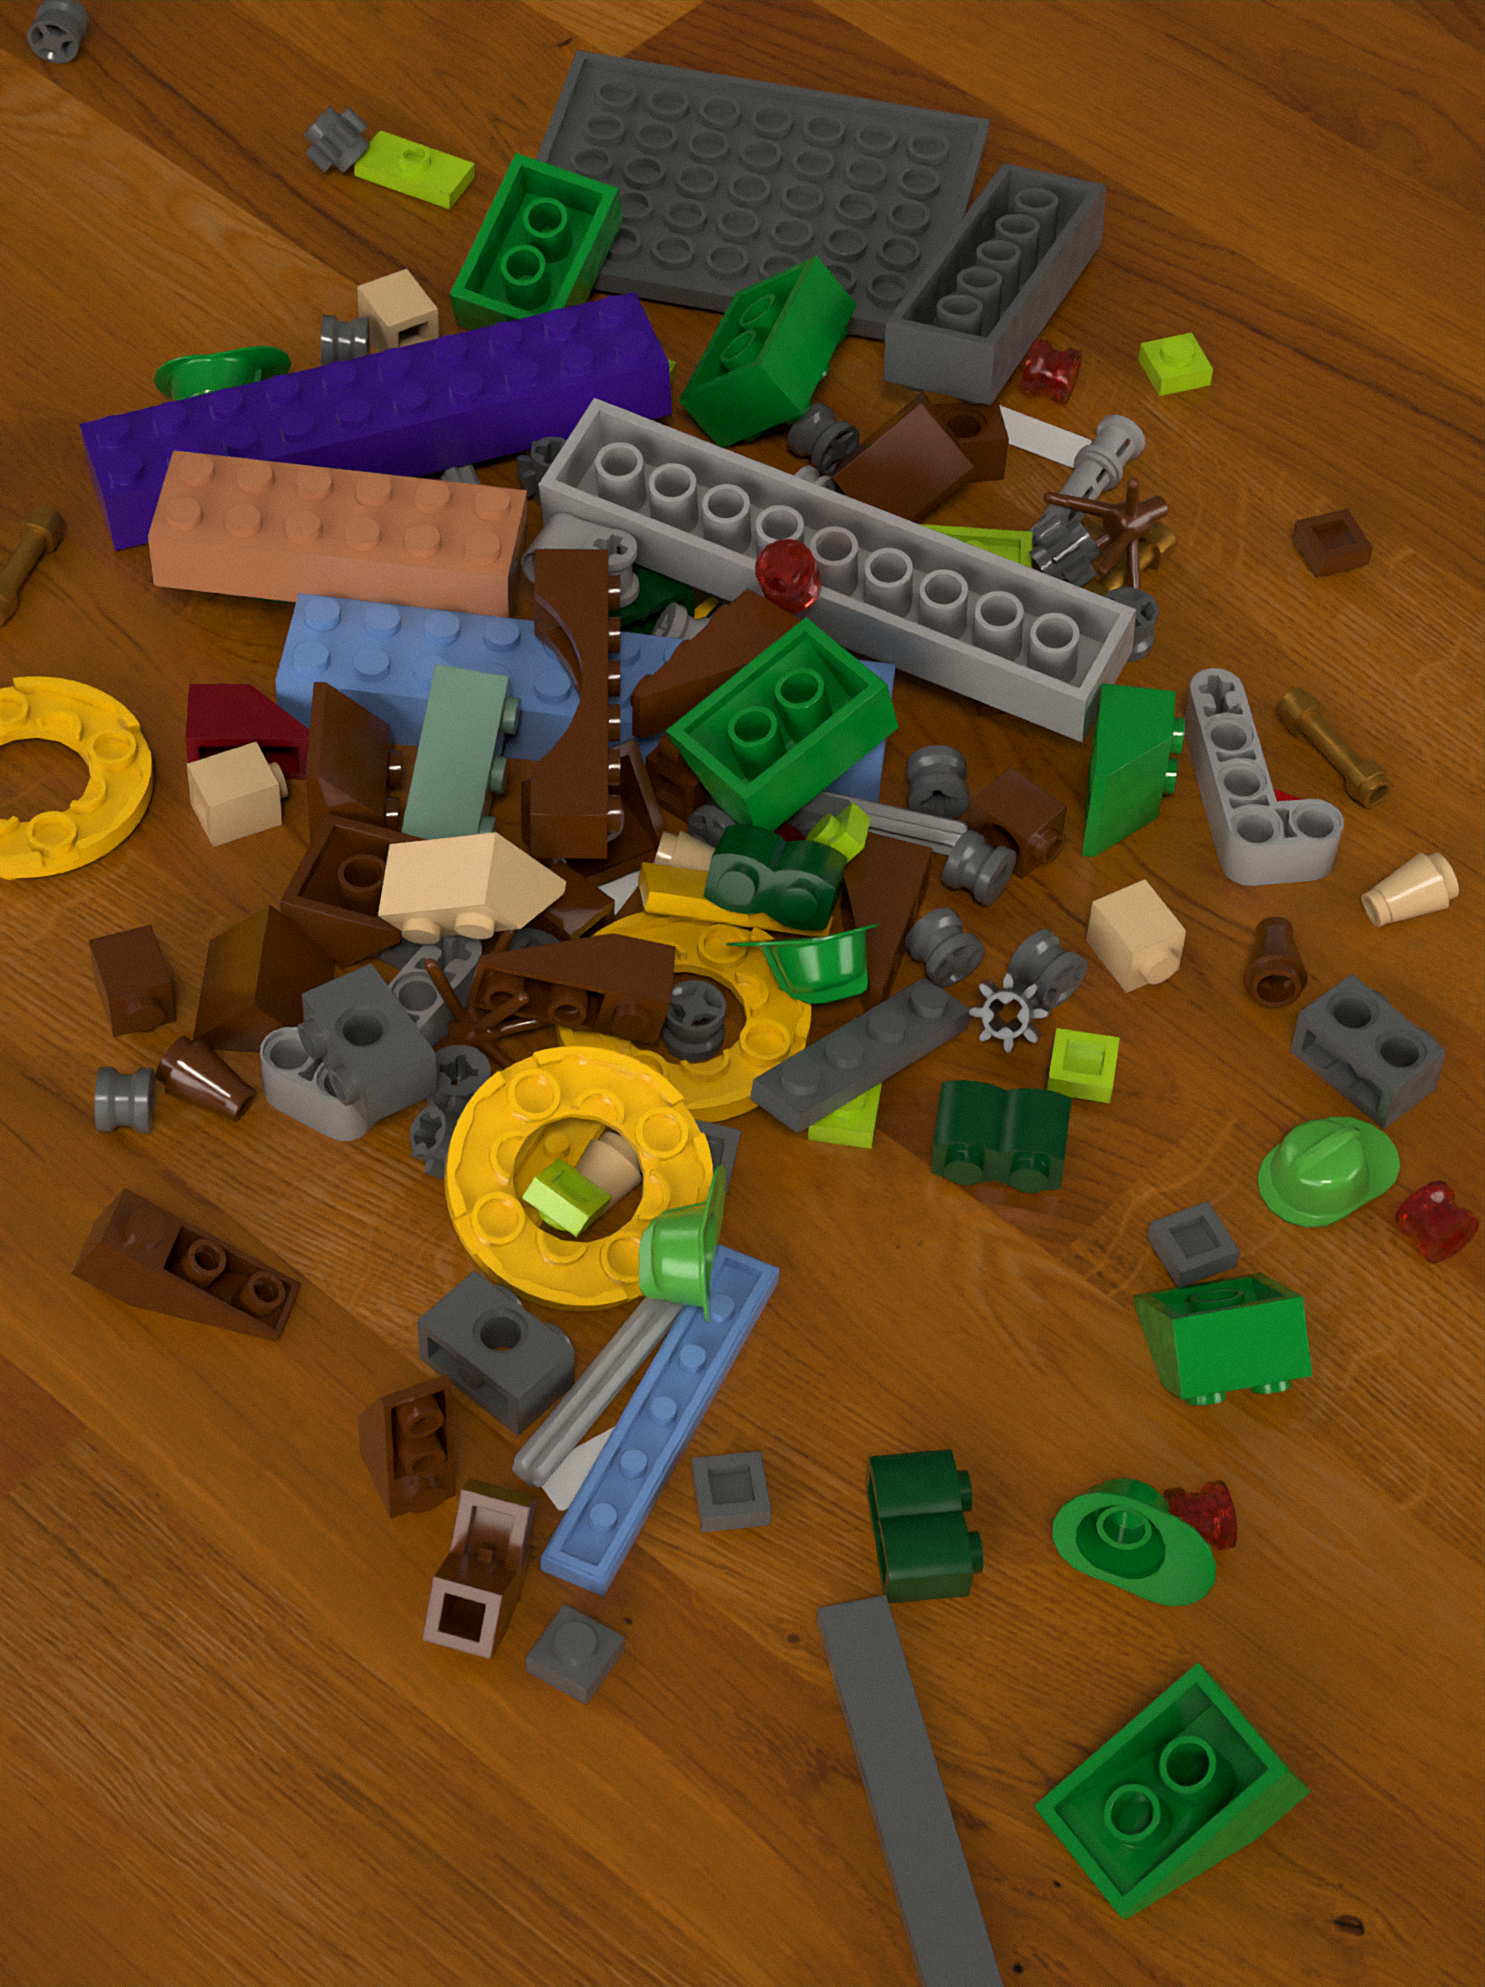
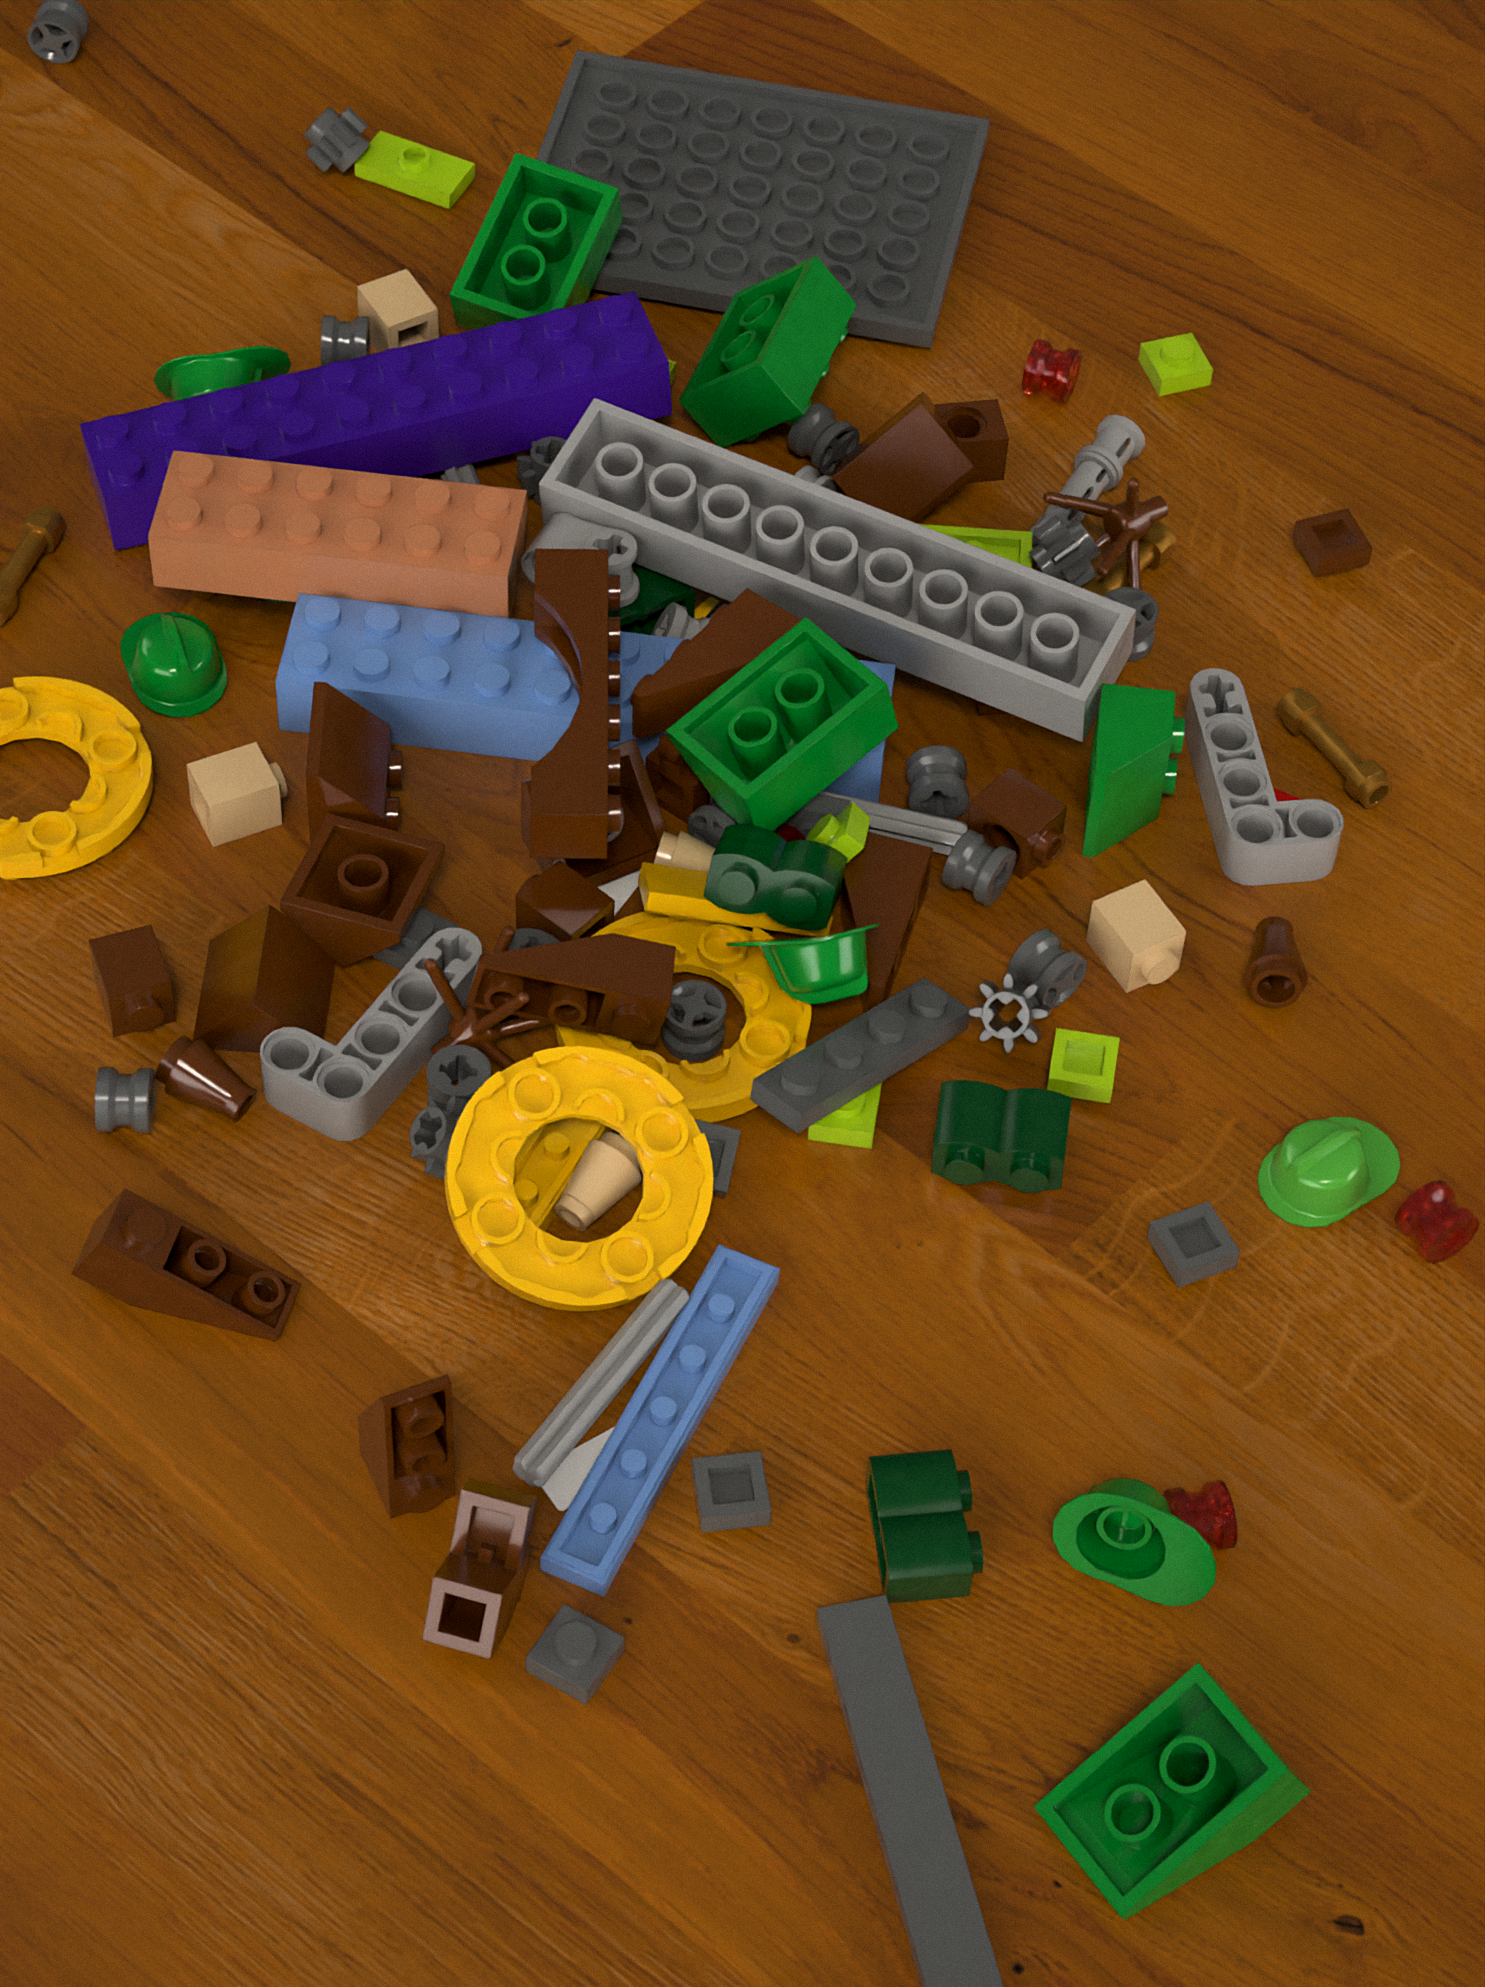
(174, 664): none -> green piece
(239, 714): dark red slope -> none
(368, 1044): dark grey brick -> none
(461, 754): sand green brick -> none
(463, 887): tan slope -> none
(507, 1384): dark grey brick -> none
(566, 1198): lime plate -> none
(681, 1250): bright green piece -> none
(783, 563): clear red wheel -> none
(944, 947): dark grey wheel -> none
(994, 284): dark grey brick -> none
(1042, 437): white sticker -> none
(1226, 1337): green slope -> none
(1368, 1050): dark grey brick -> none
(1412, 890): tan cone -> none

